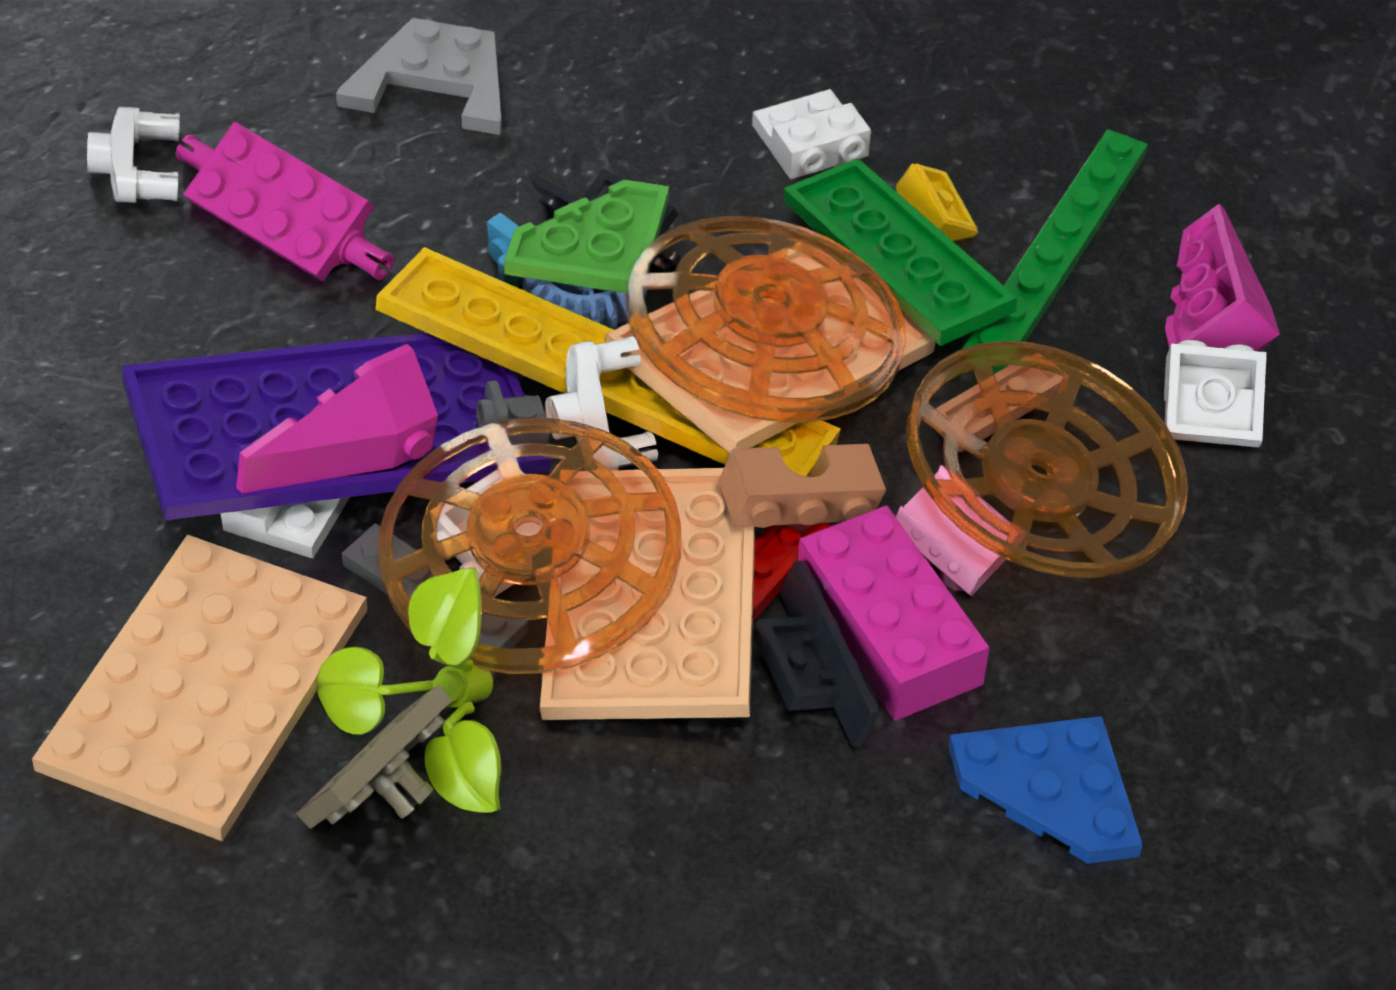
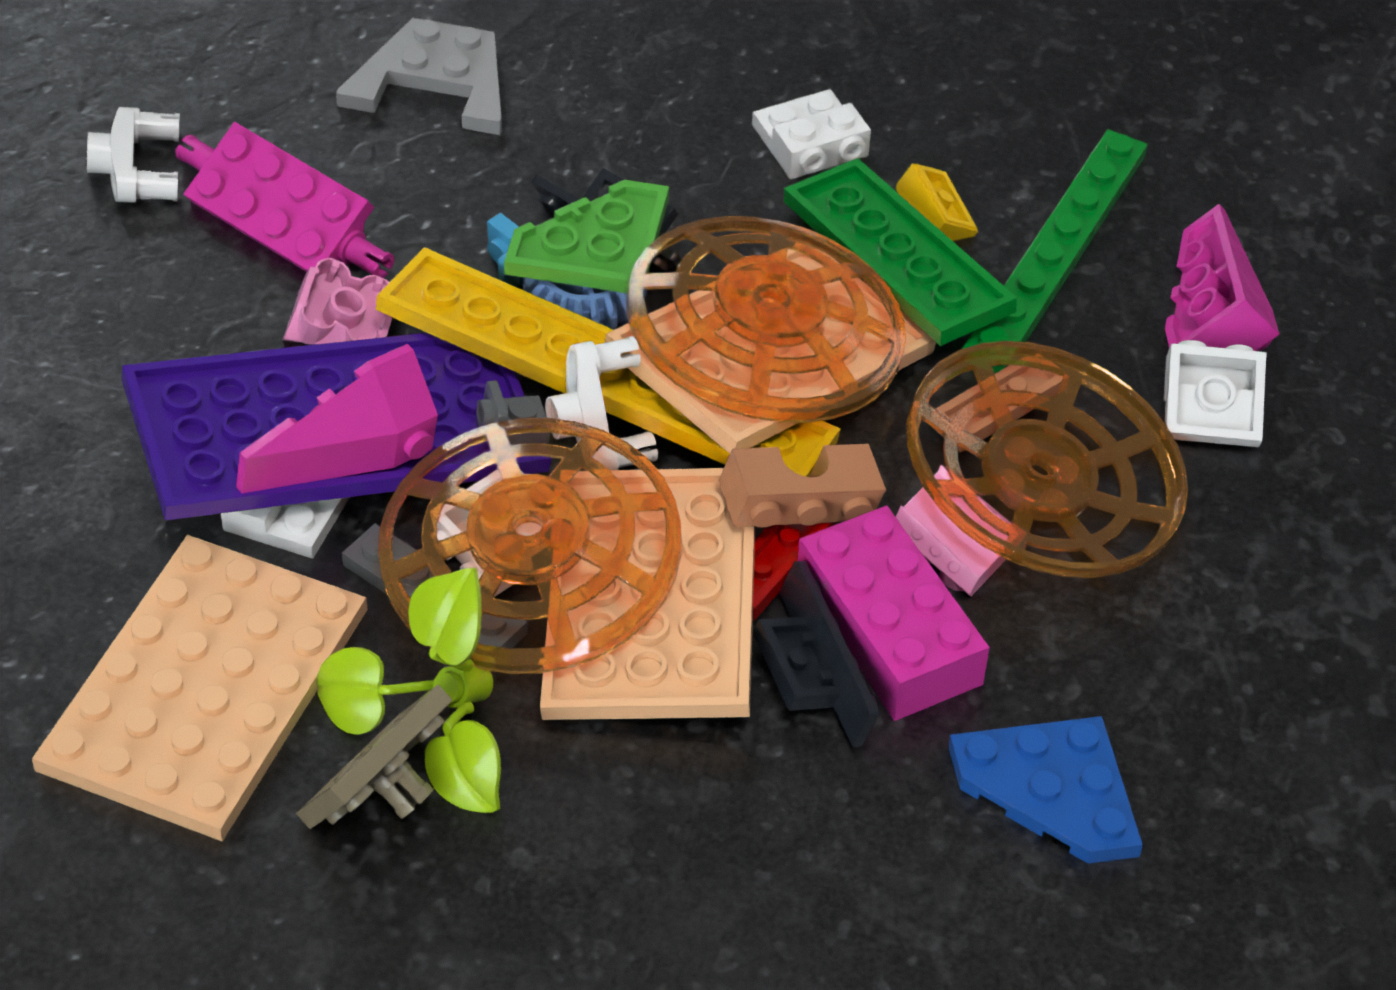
(336, 306): none -> bright pink slope

